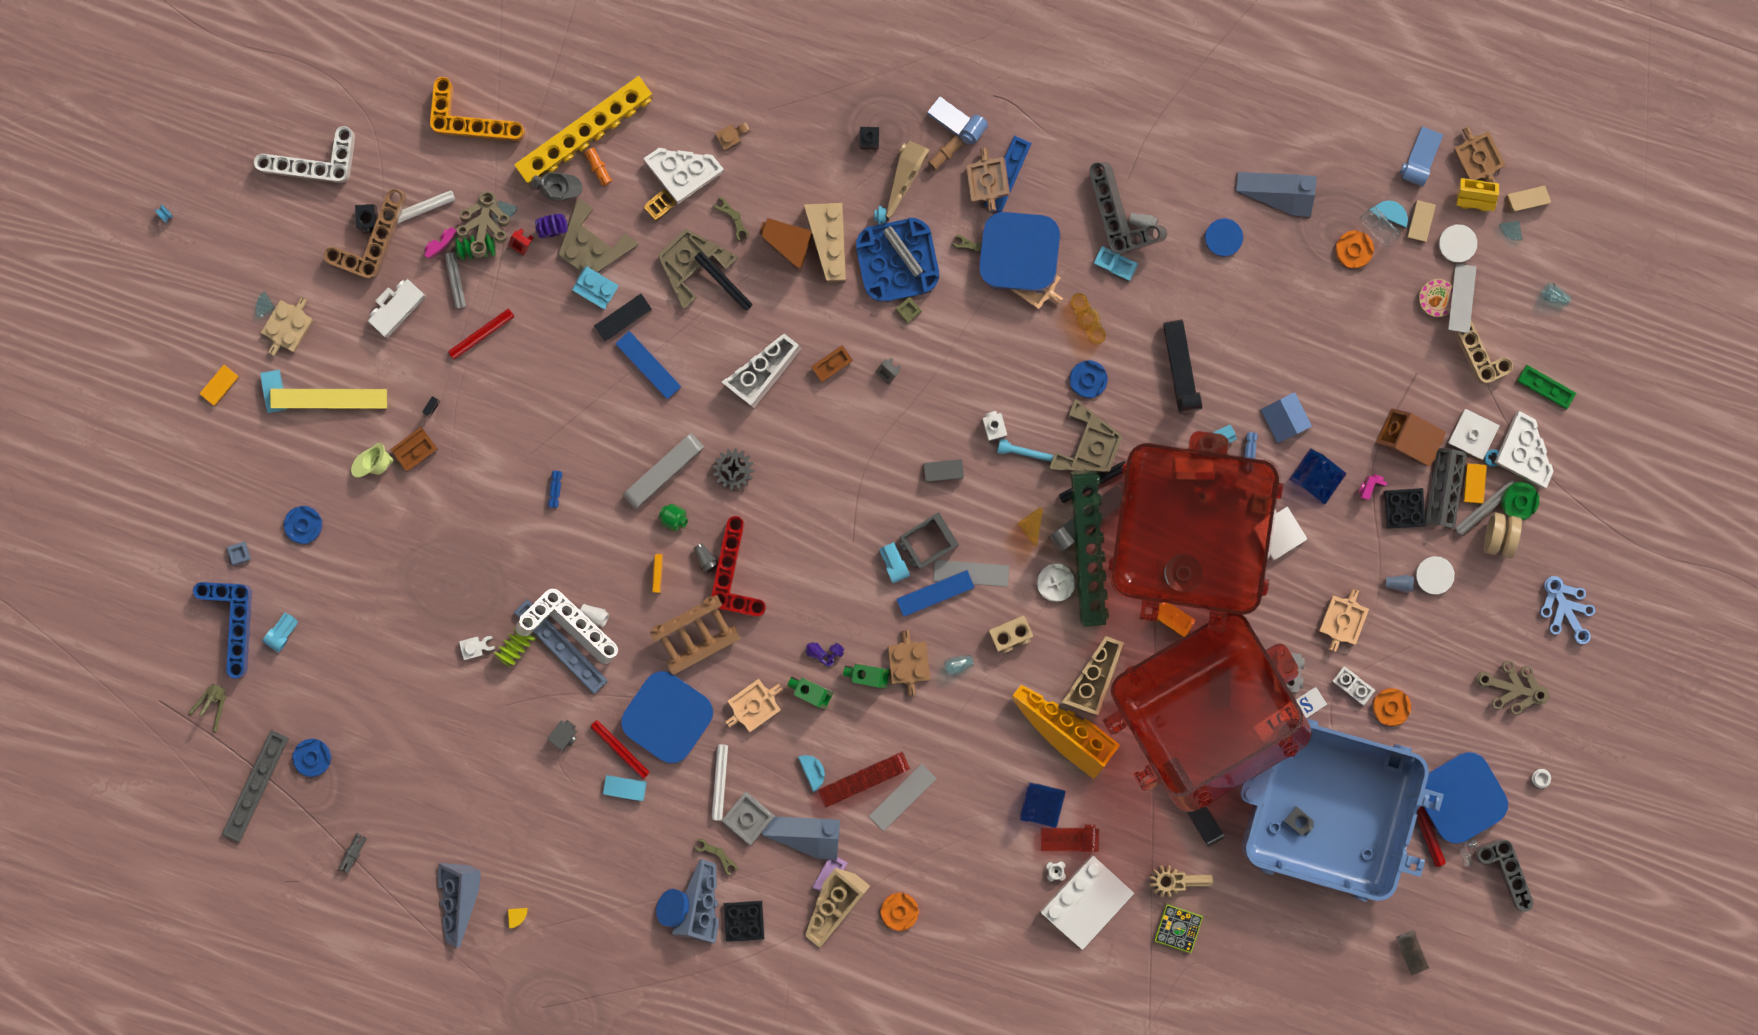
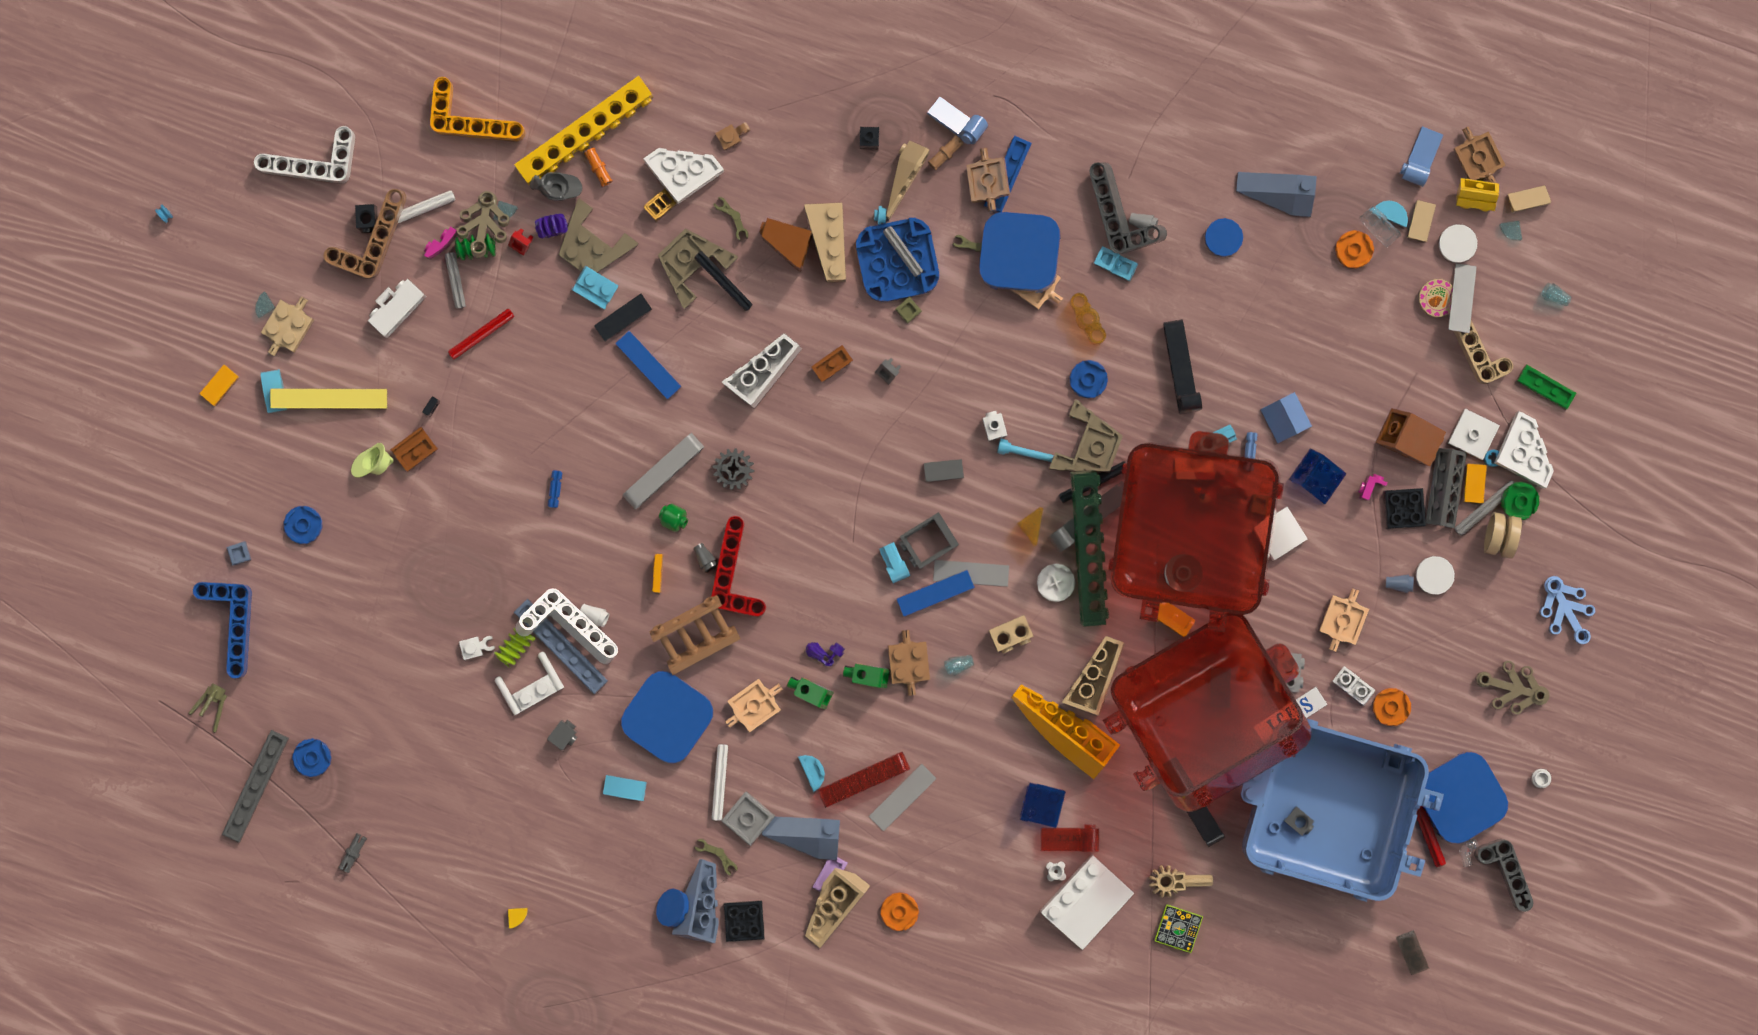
(277, 636): medium azure piece -> none
(459, 892): sand blue wedge -> none
(534, 692): none -> white plate
(619, 749): red axle -> none

